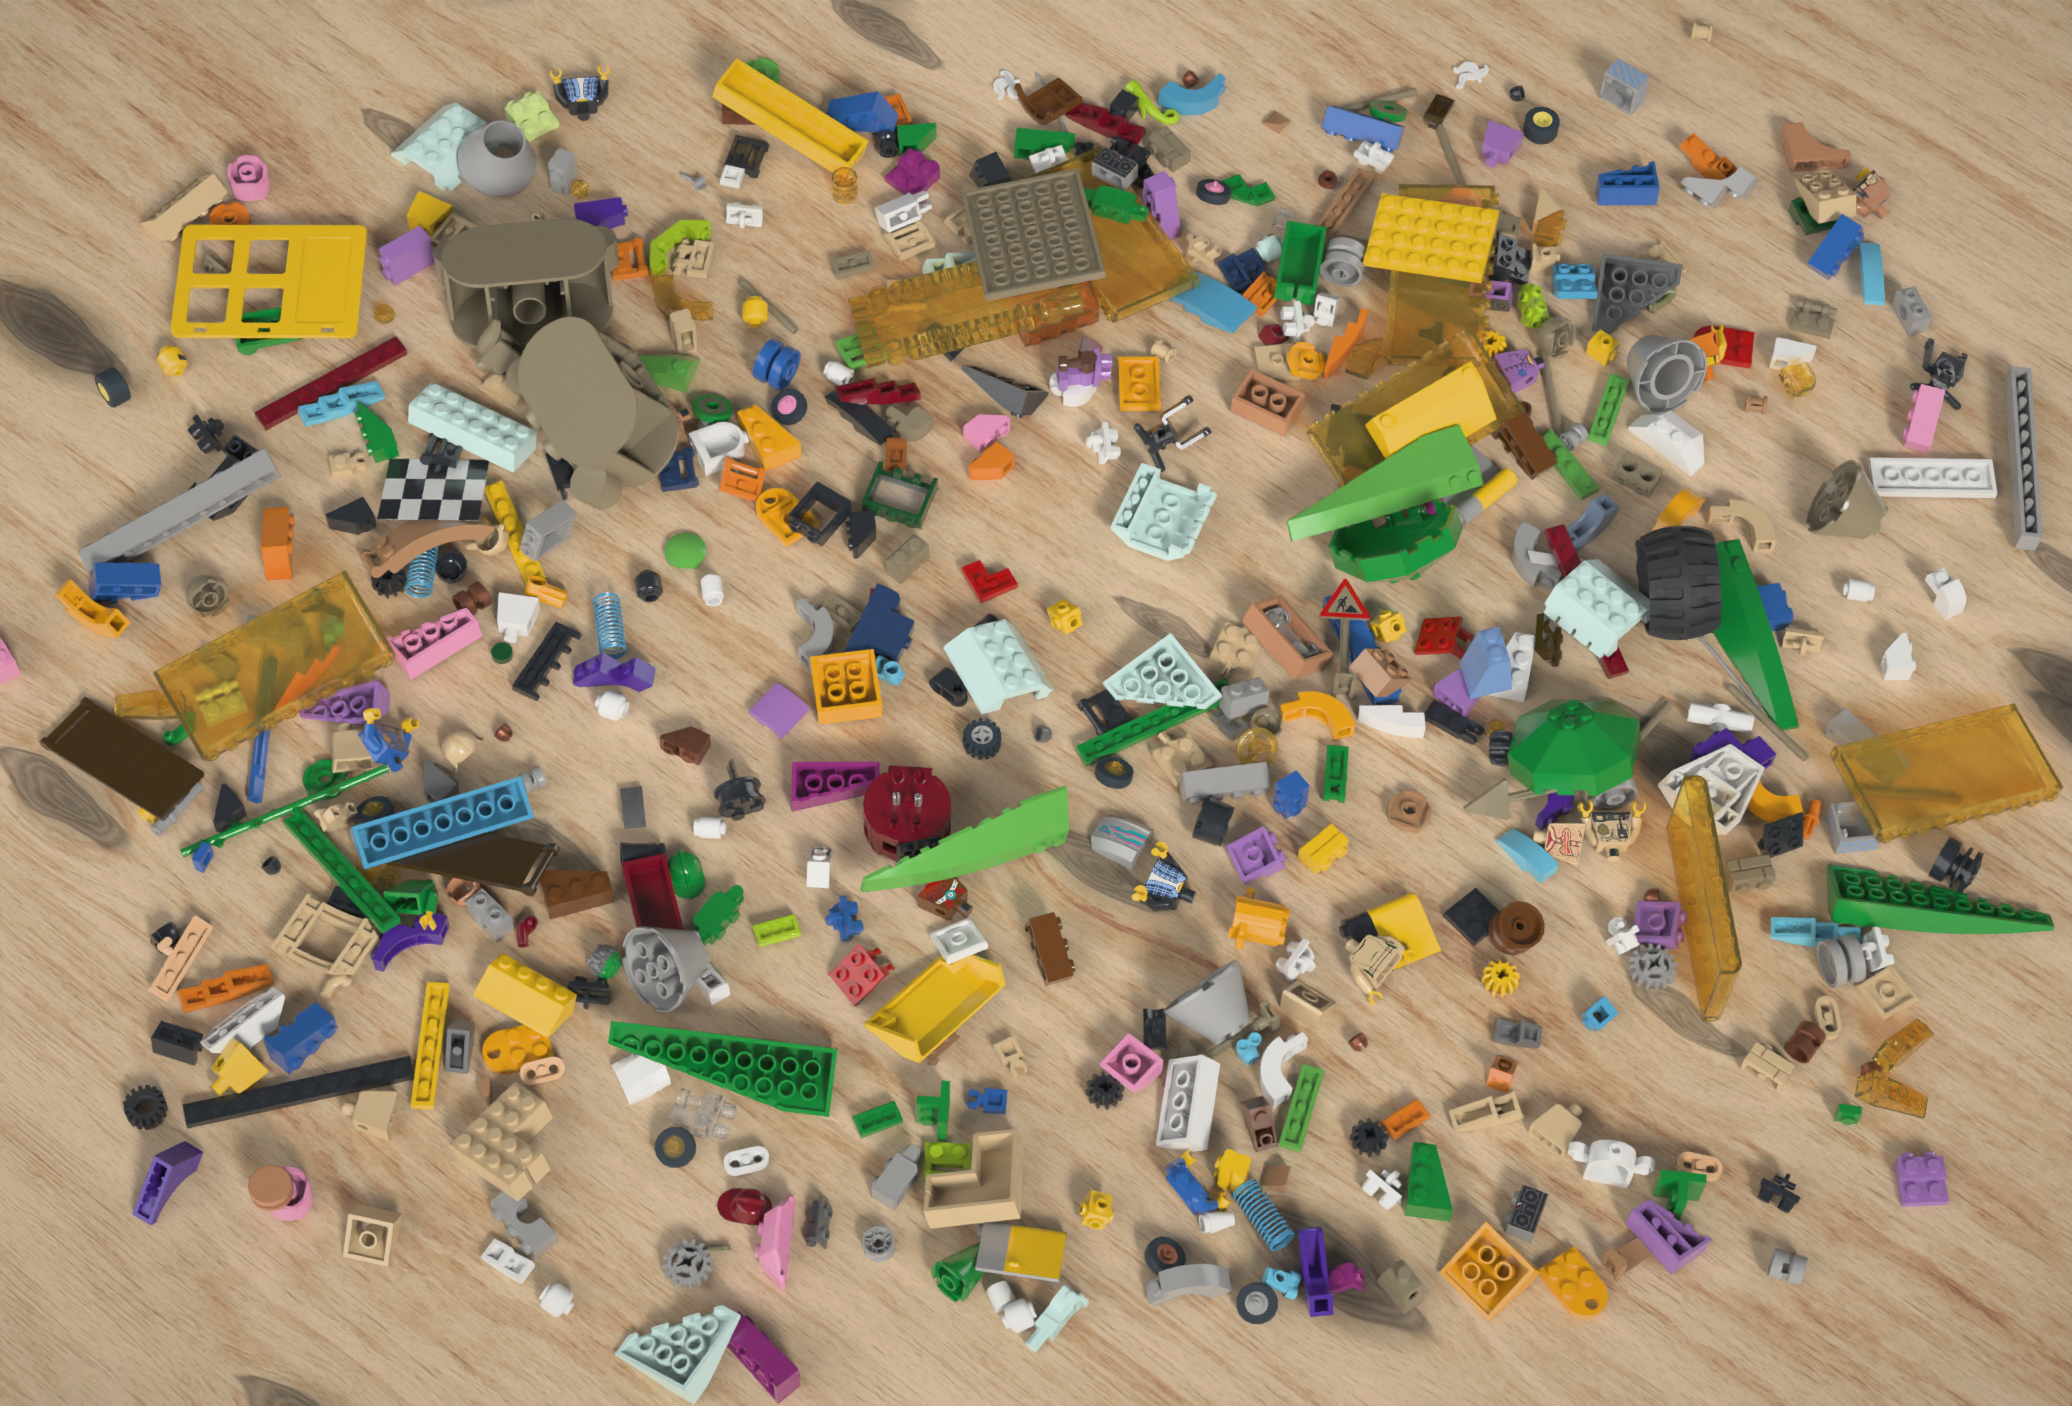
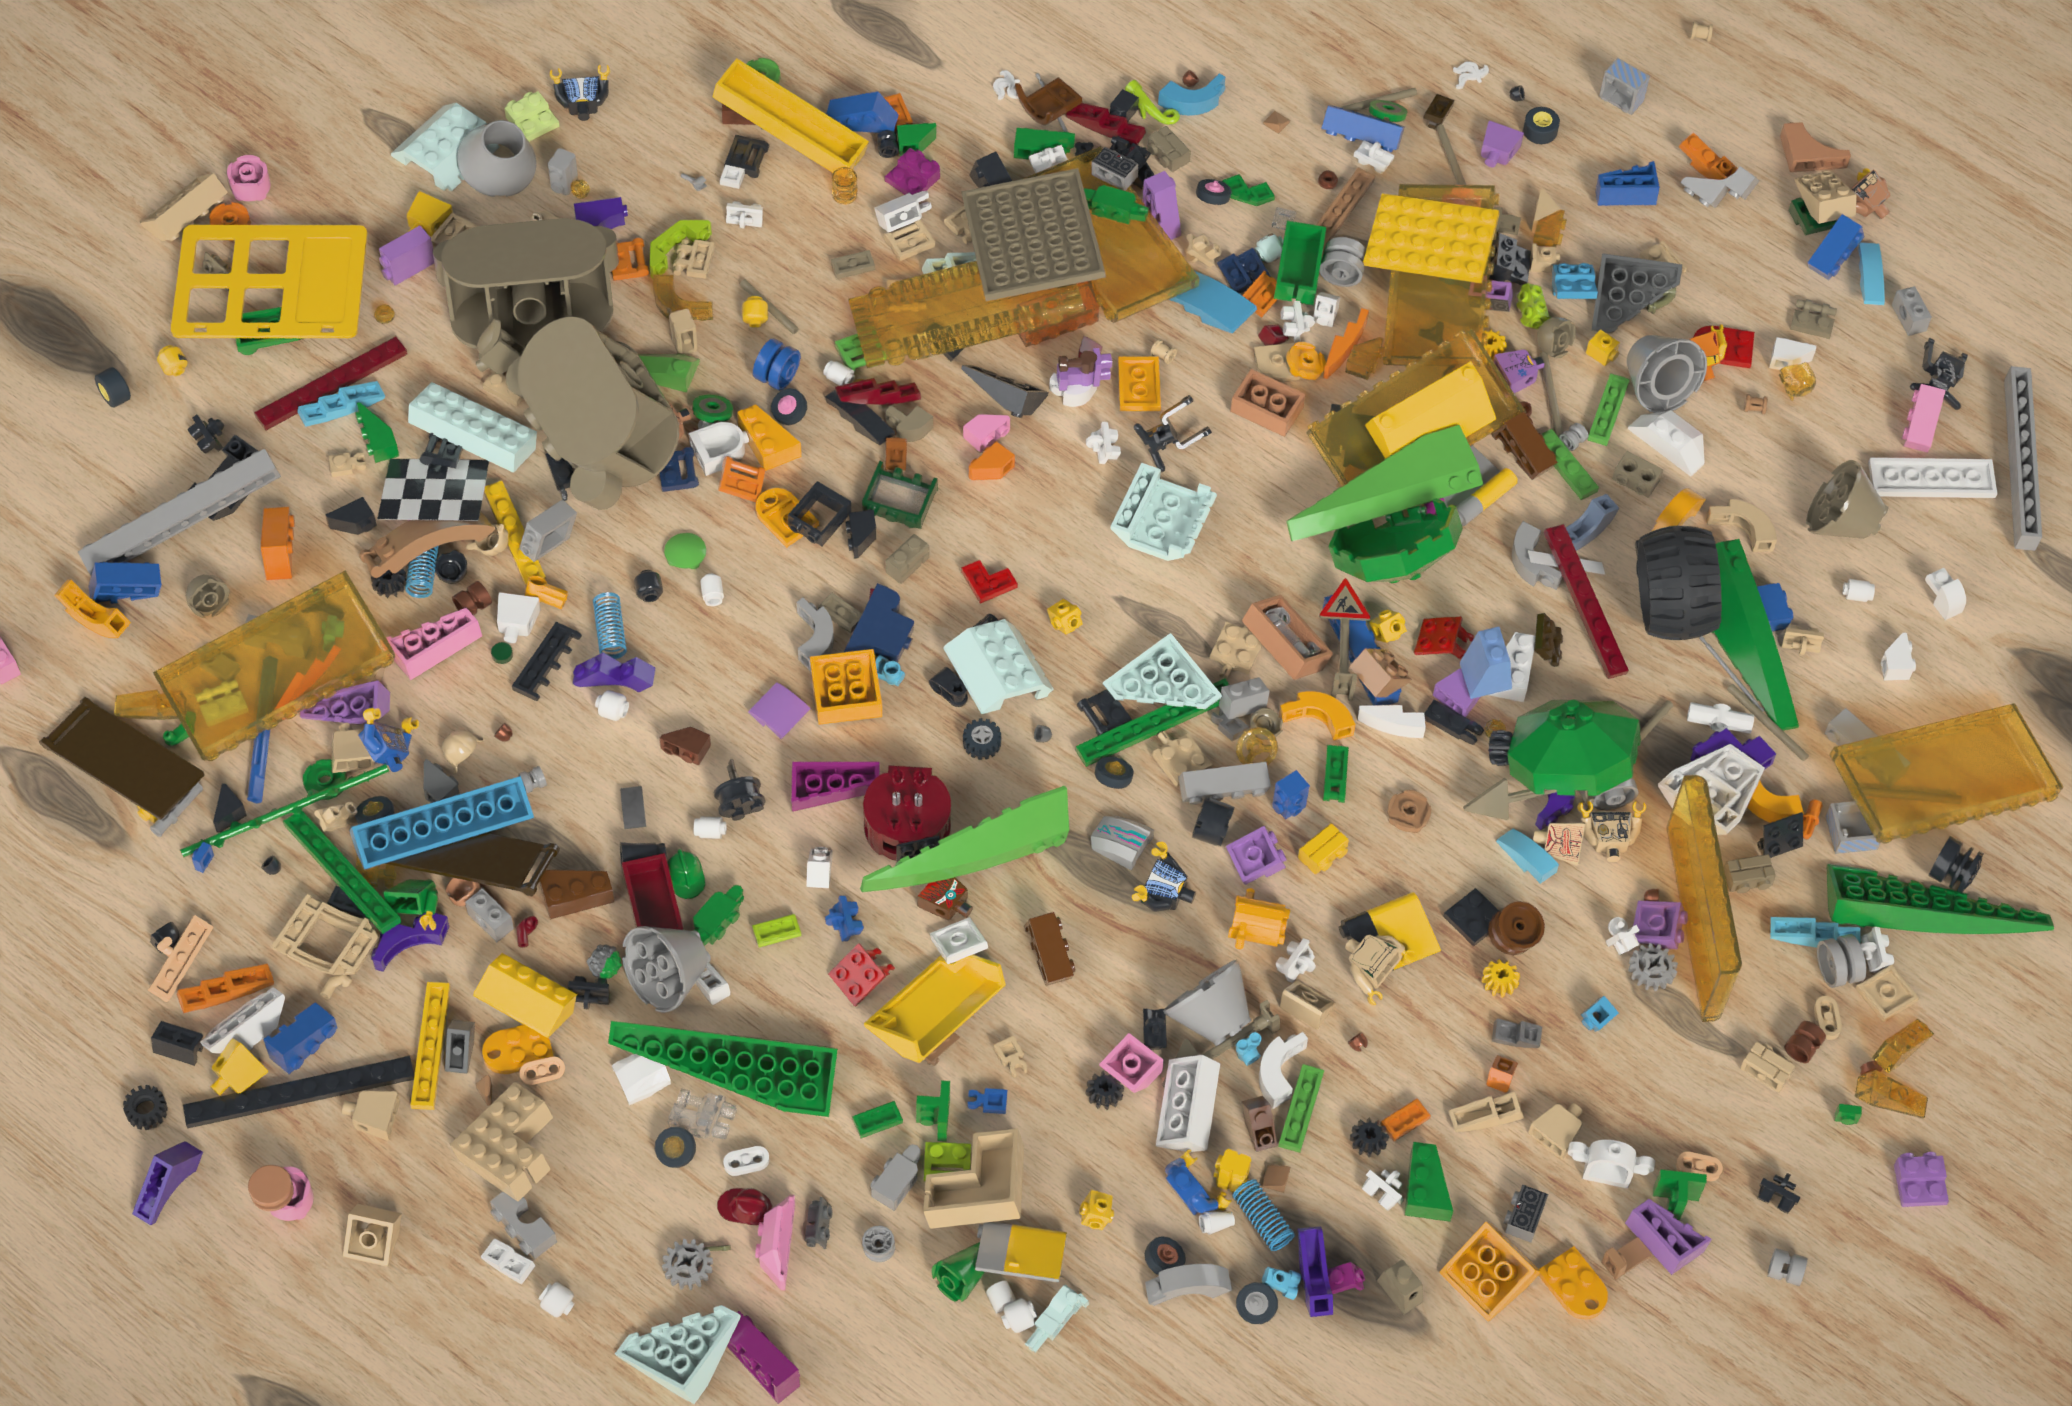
(1597, 606): light aqua slope -> none

